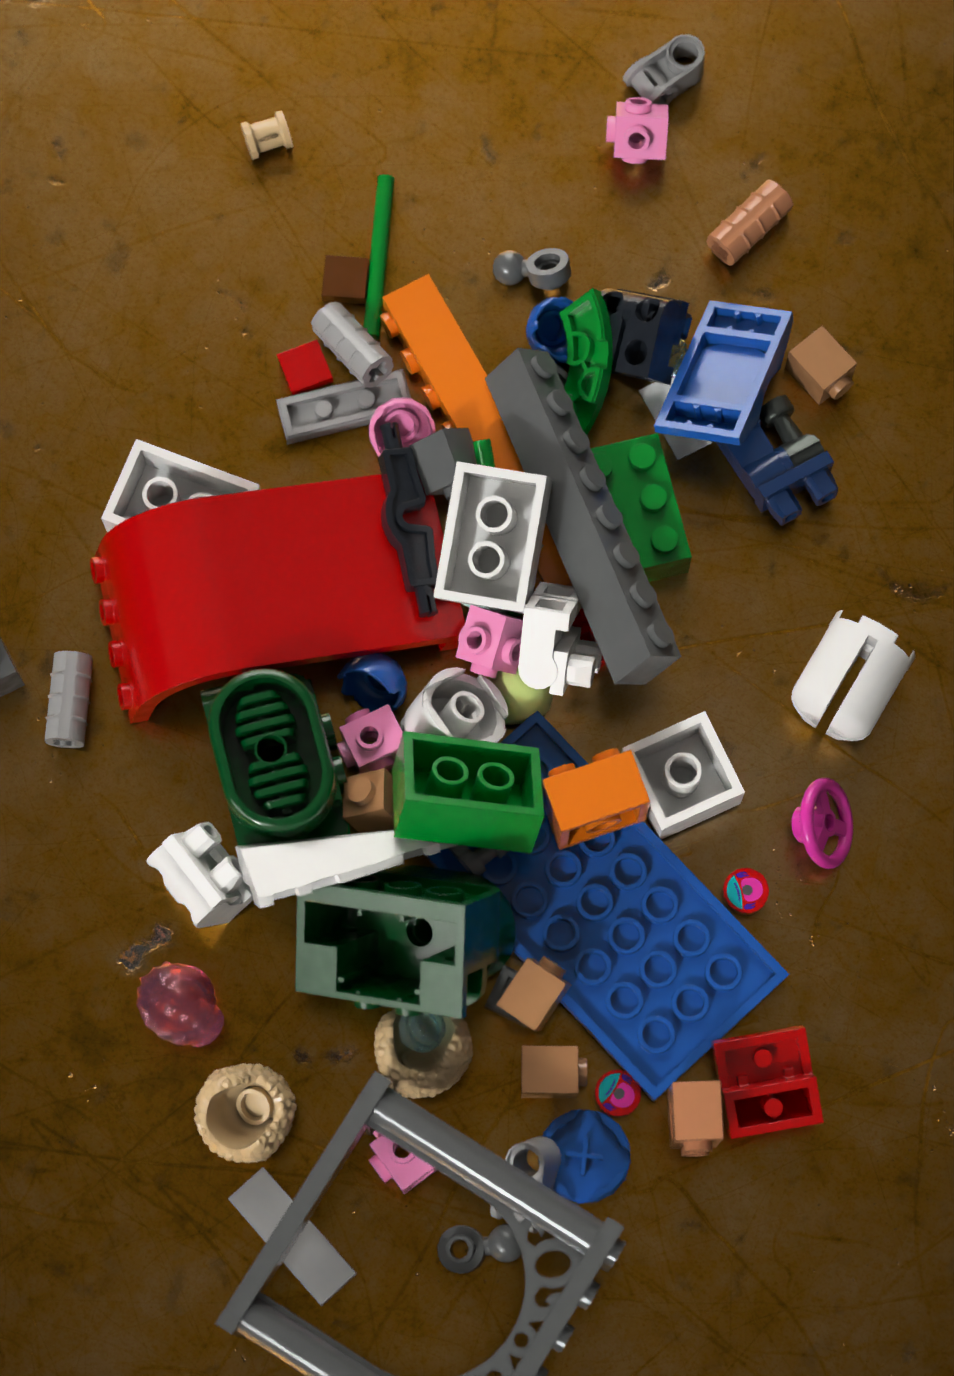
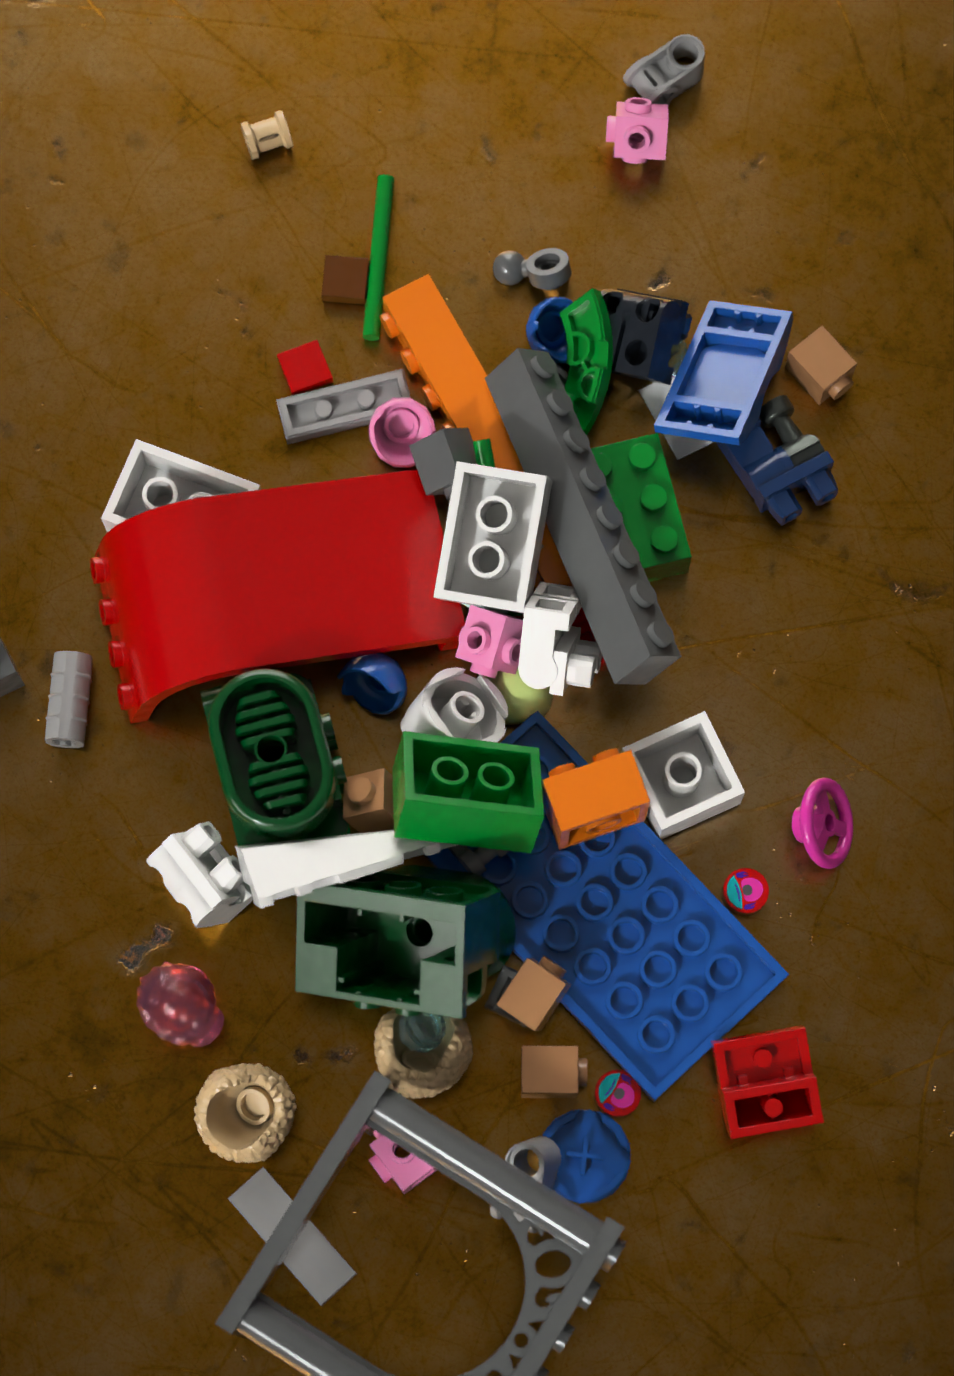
(352, 344): light grey axle -> none
(366, 727): bright pink brick -> none
(412, 542): black piece -> none
(500, 1244): dark grey plate -> none
(695, 1117): nougat brick -> none
(749, 222): nougat axle -> none
(833, 661): white cylinder -> none

